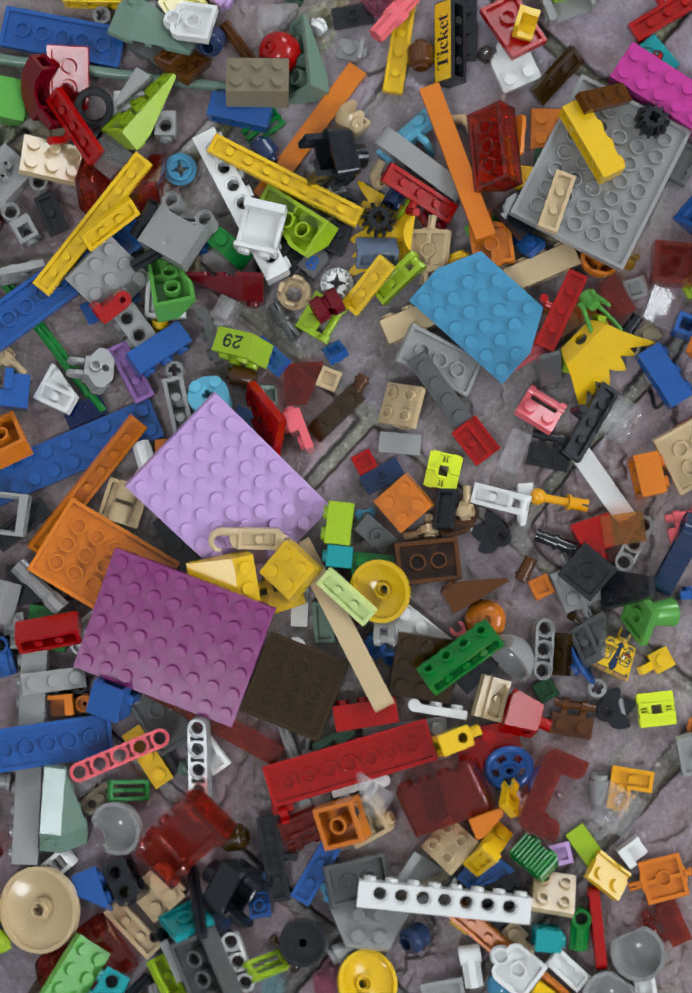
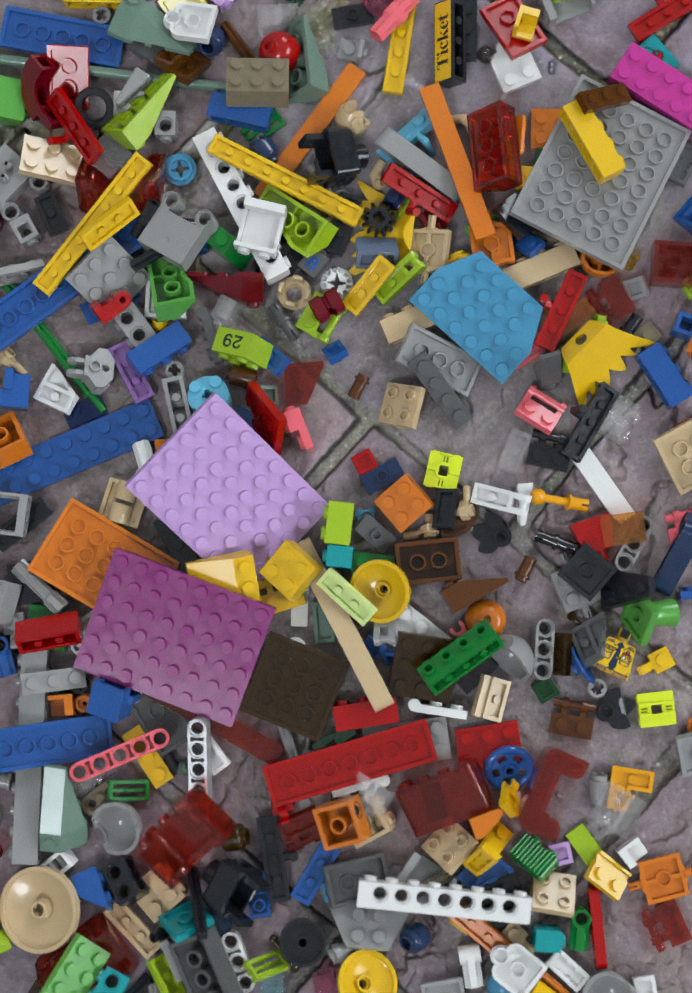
(95, 474): orange tile -> none
(249, 538): tan plate -> none
(318, 26): white plate -> none
(329, 379): tan plate -> none
(336, 413): dark brown plate -> none
(399, 443): light grey tile -> none
(420, 55): reddish brown head -> none
(448, 743): yellow torso -> none
(475, 440): red plate -> none
(523, 716): torso -> none
(541, 586): orange tile -> none
(556, 75): dark brown plate -> none
(556, 202): tan plate -> none
(591, 301): bright green plant -> none
(638, 954): light grey cylinder -> none
(648, 475): orange brick -> none
(656, 124): black gear -> none
(661, 307): clear piece -> none

